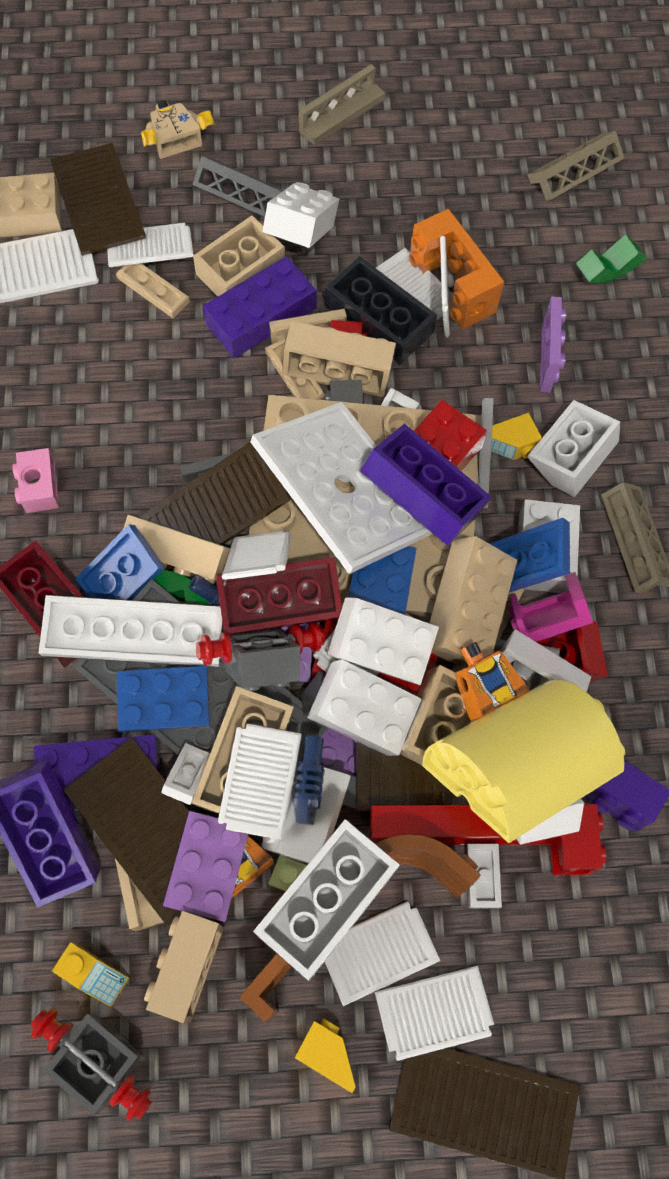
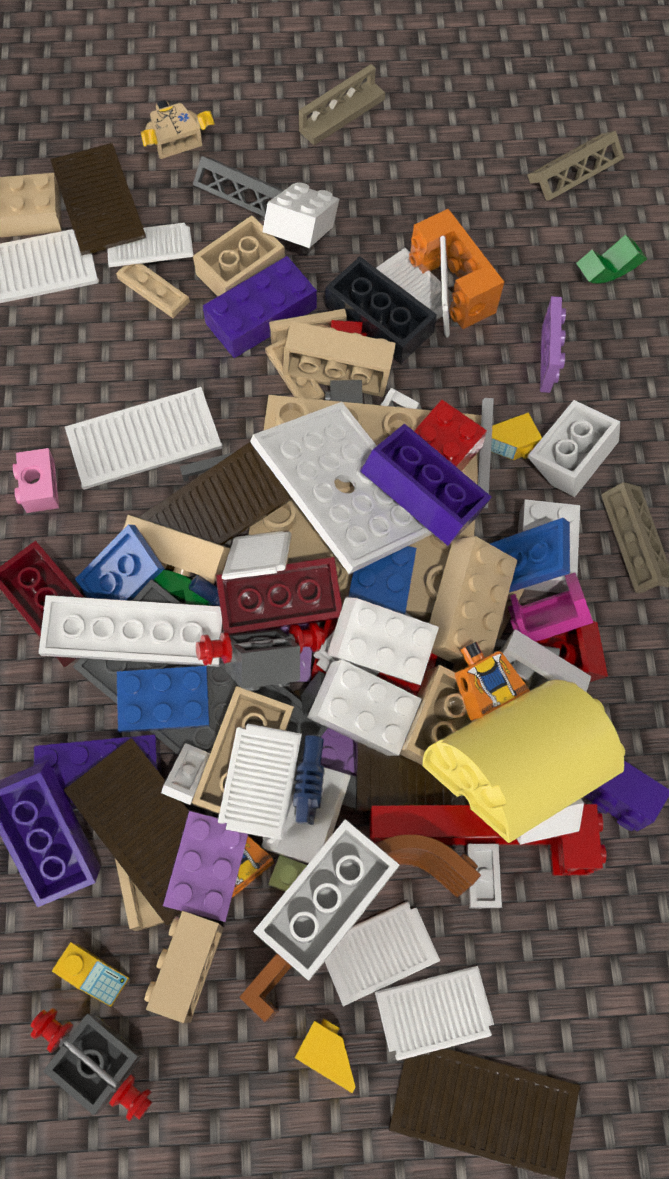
(142, 437): none -> white window

